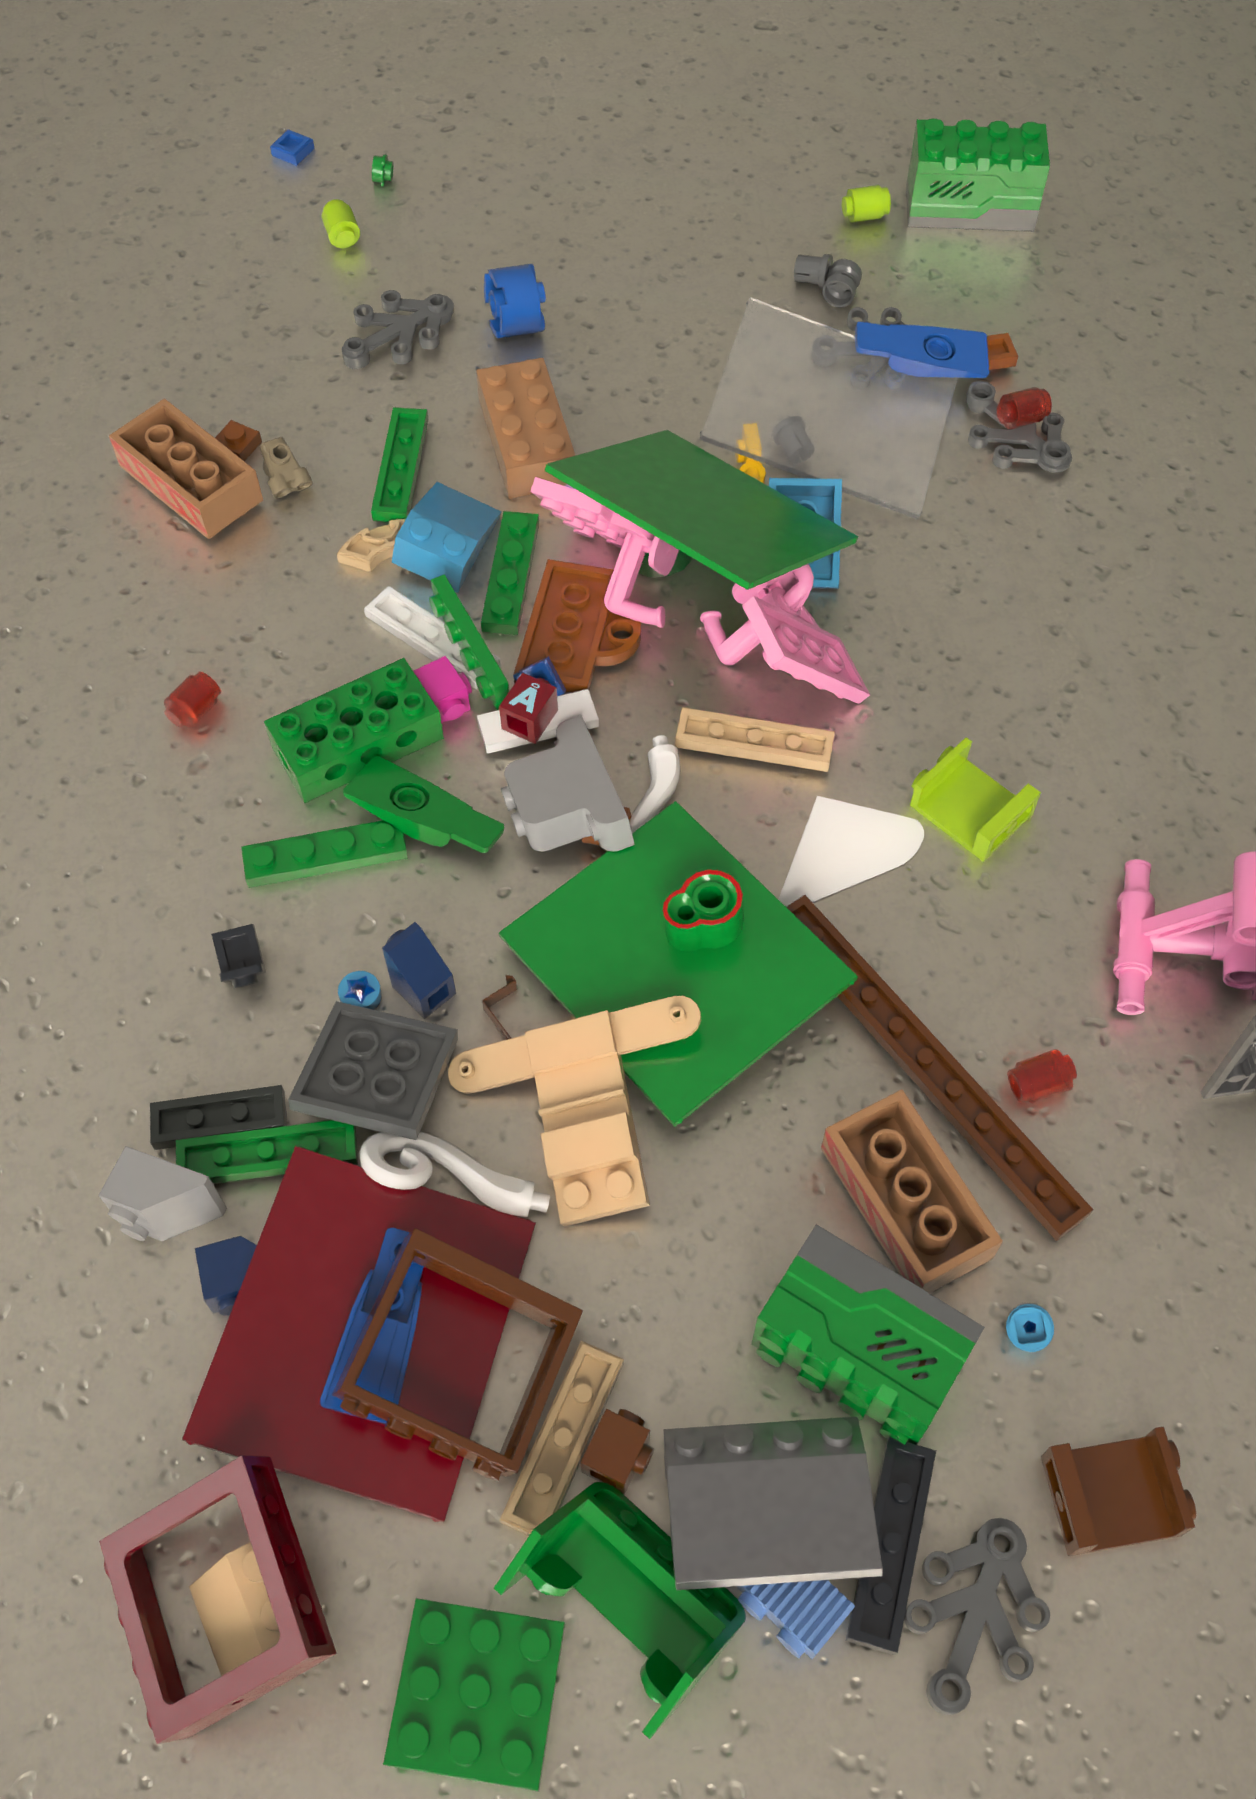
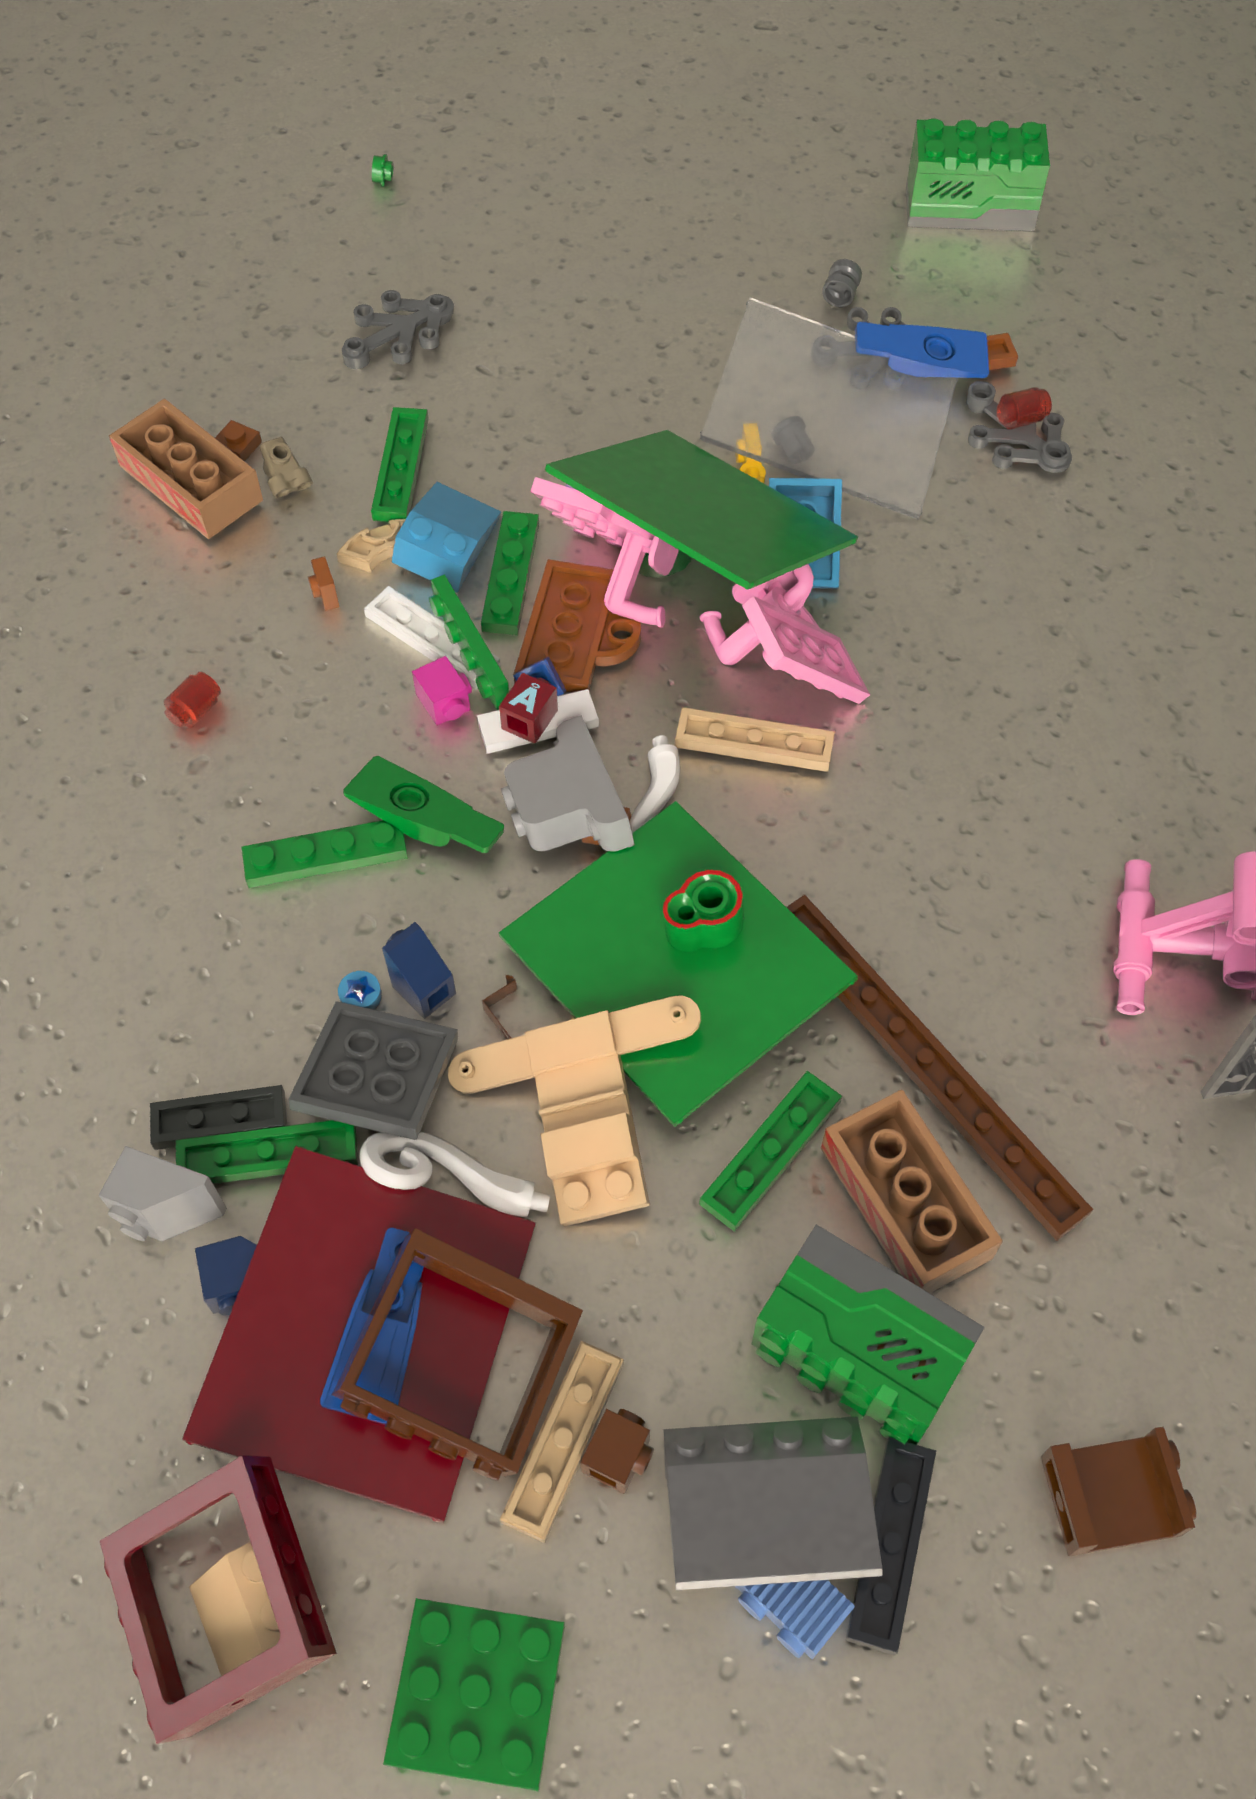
(239, 955): black bracket -> none
(292, 147): blue tile -> none
(323, 584): none -> dark orange plate
(340, 224): lime brick -> none
(343, 729): green brick -> none
(514, 300): blue brick -> none
(523, 422): medium nougat brick -> none
(627, 1573): green windscreen -> none
(770, 1151): none -> green plate
(812, 269): dark grey bush -> none
(847, 846): white sticker -> none
(866, 203): lime brick -> none
(970, 802): lime panel -> none
(981, 1606): dark grey plant -> none
(1029, 1327): dark azure tile -> none
(1042, 1076): clear red brick -> none

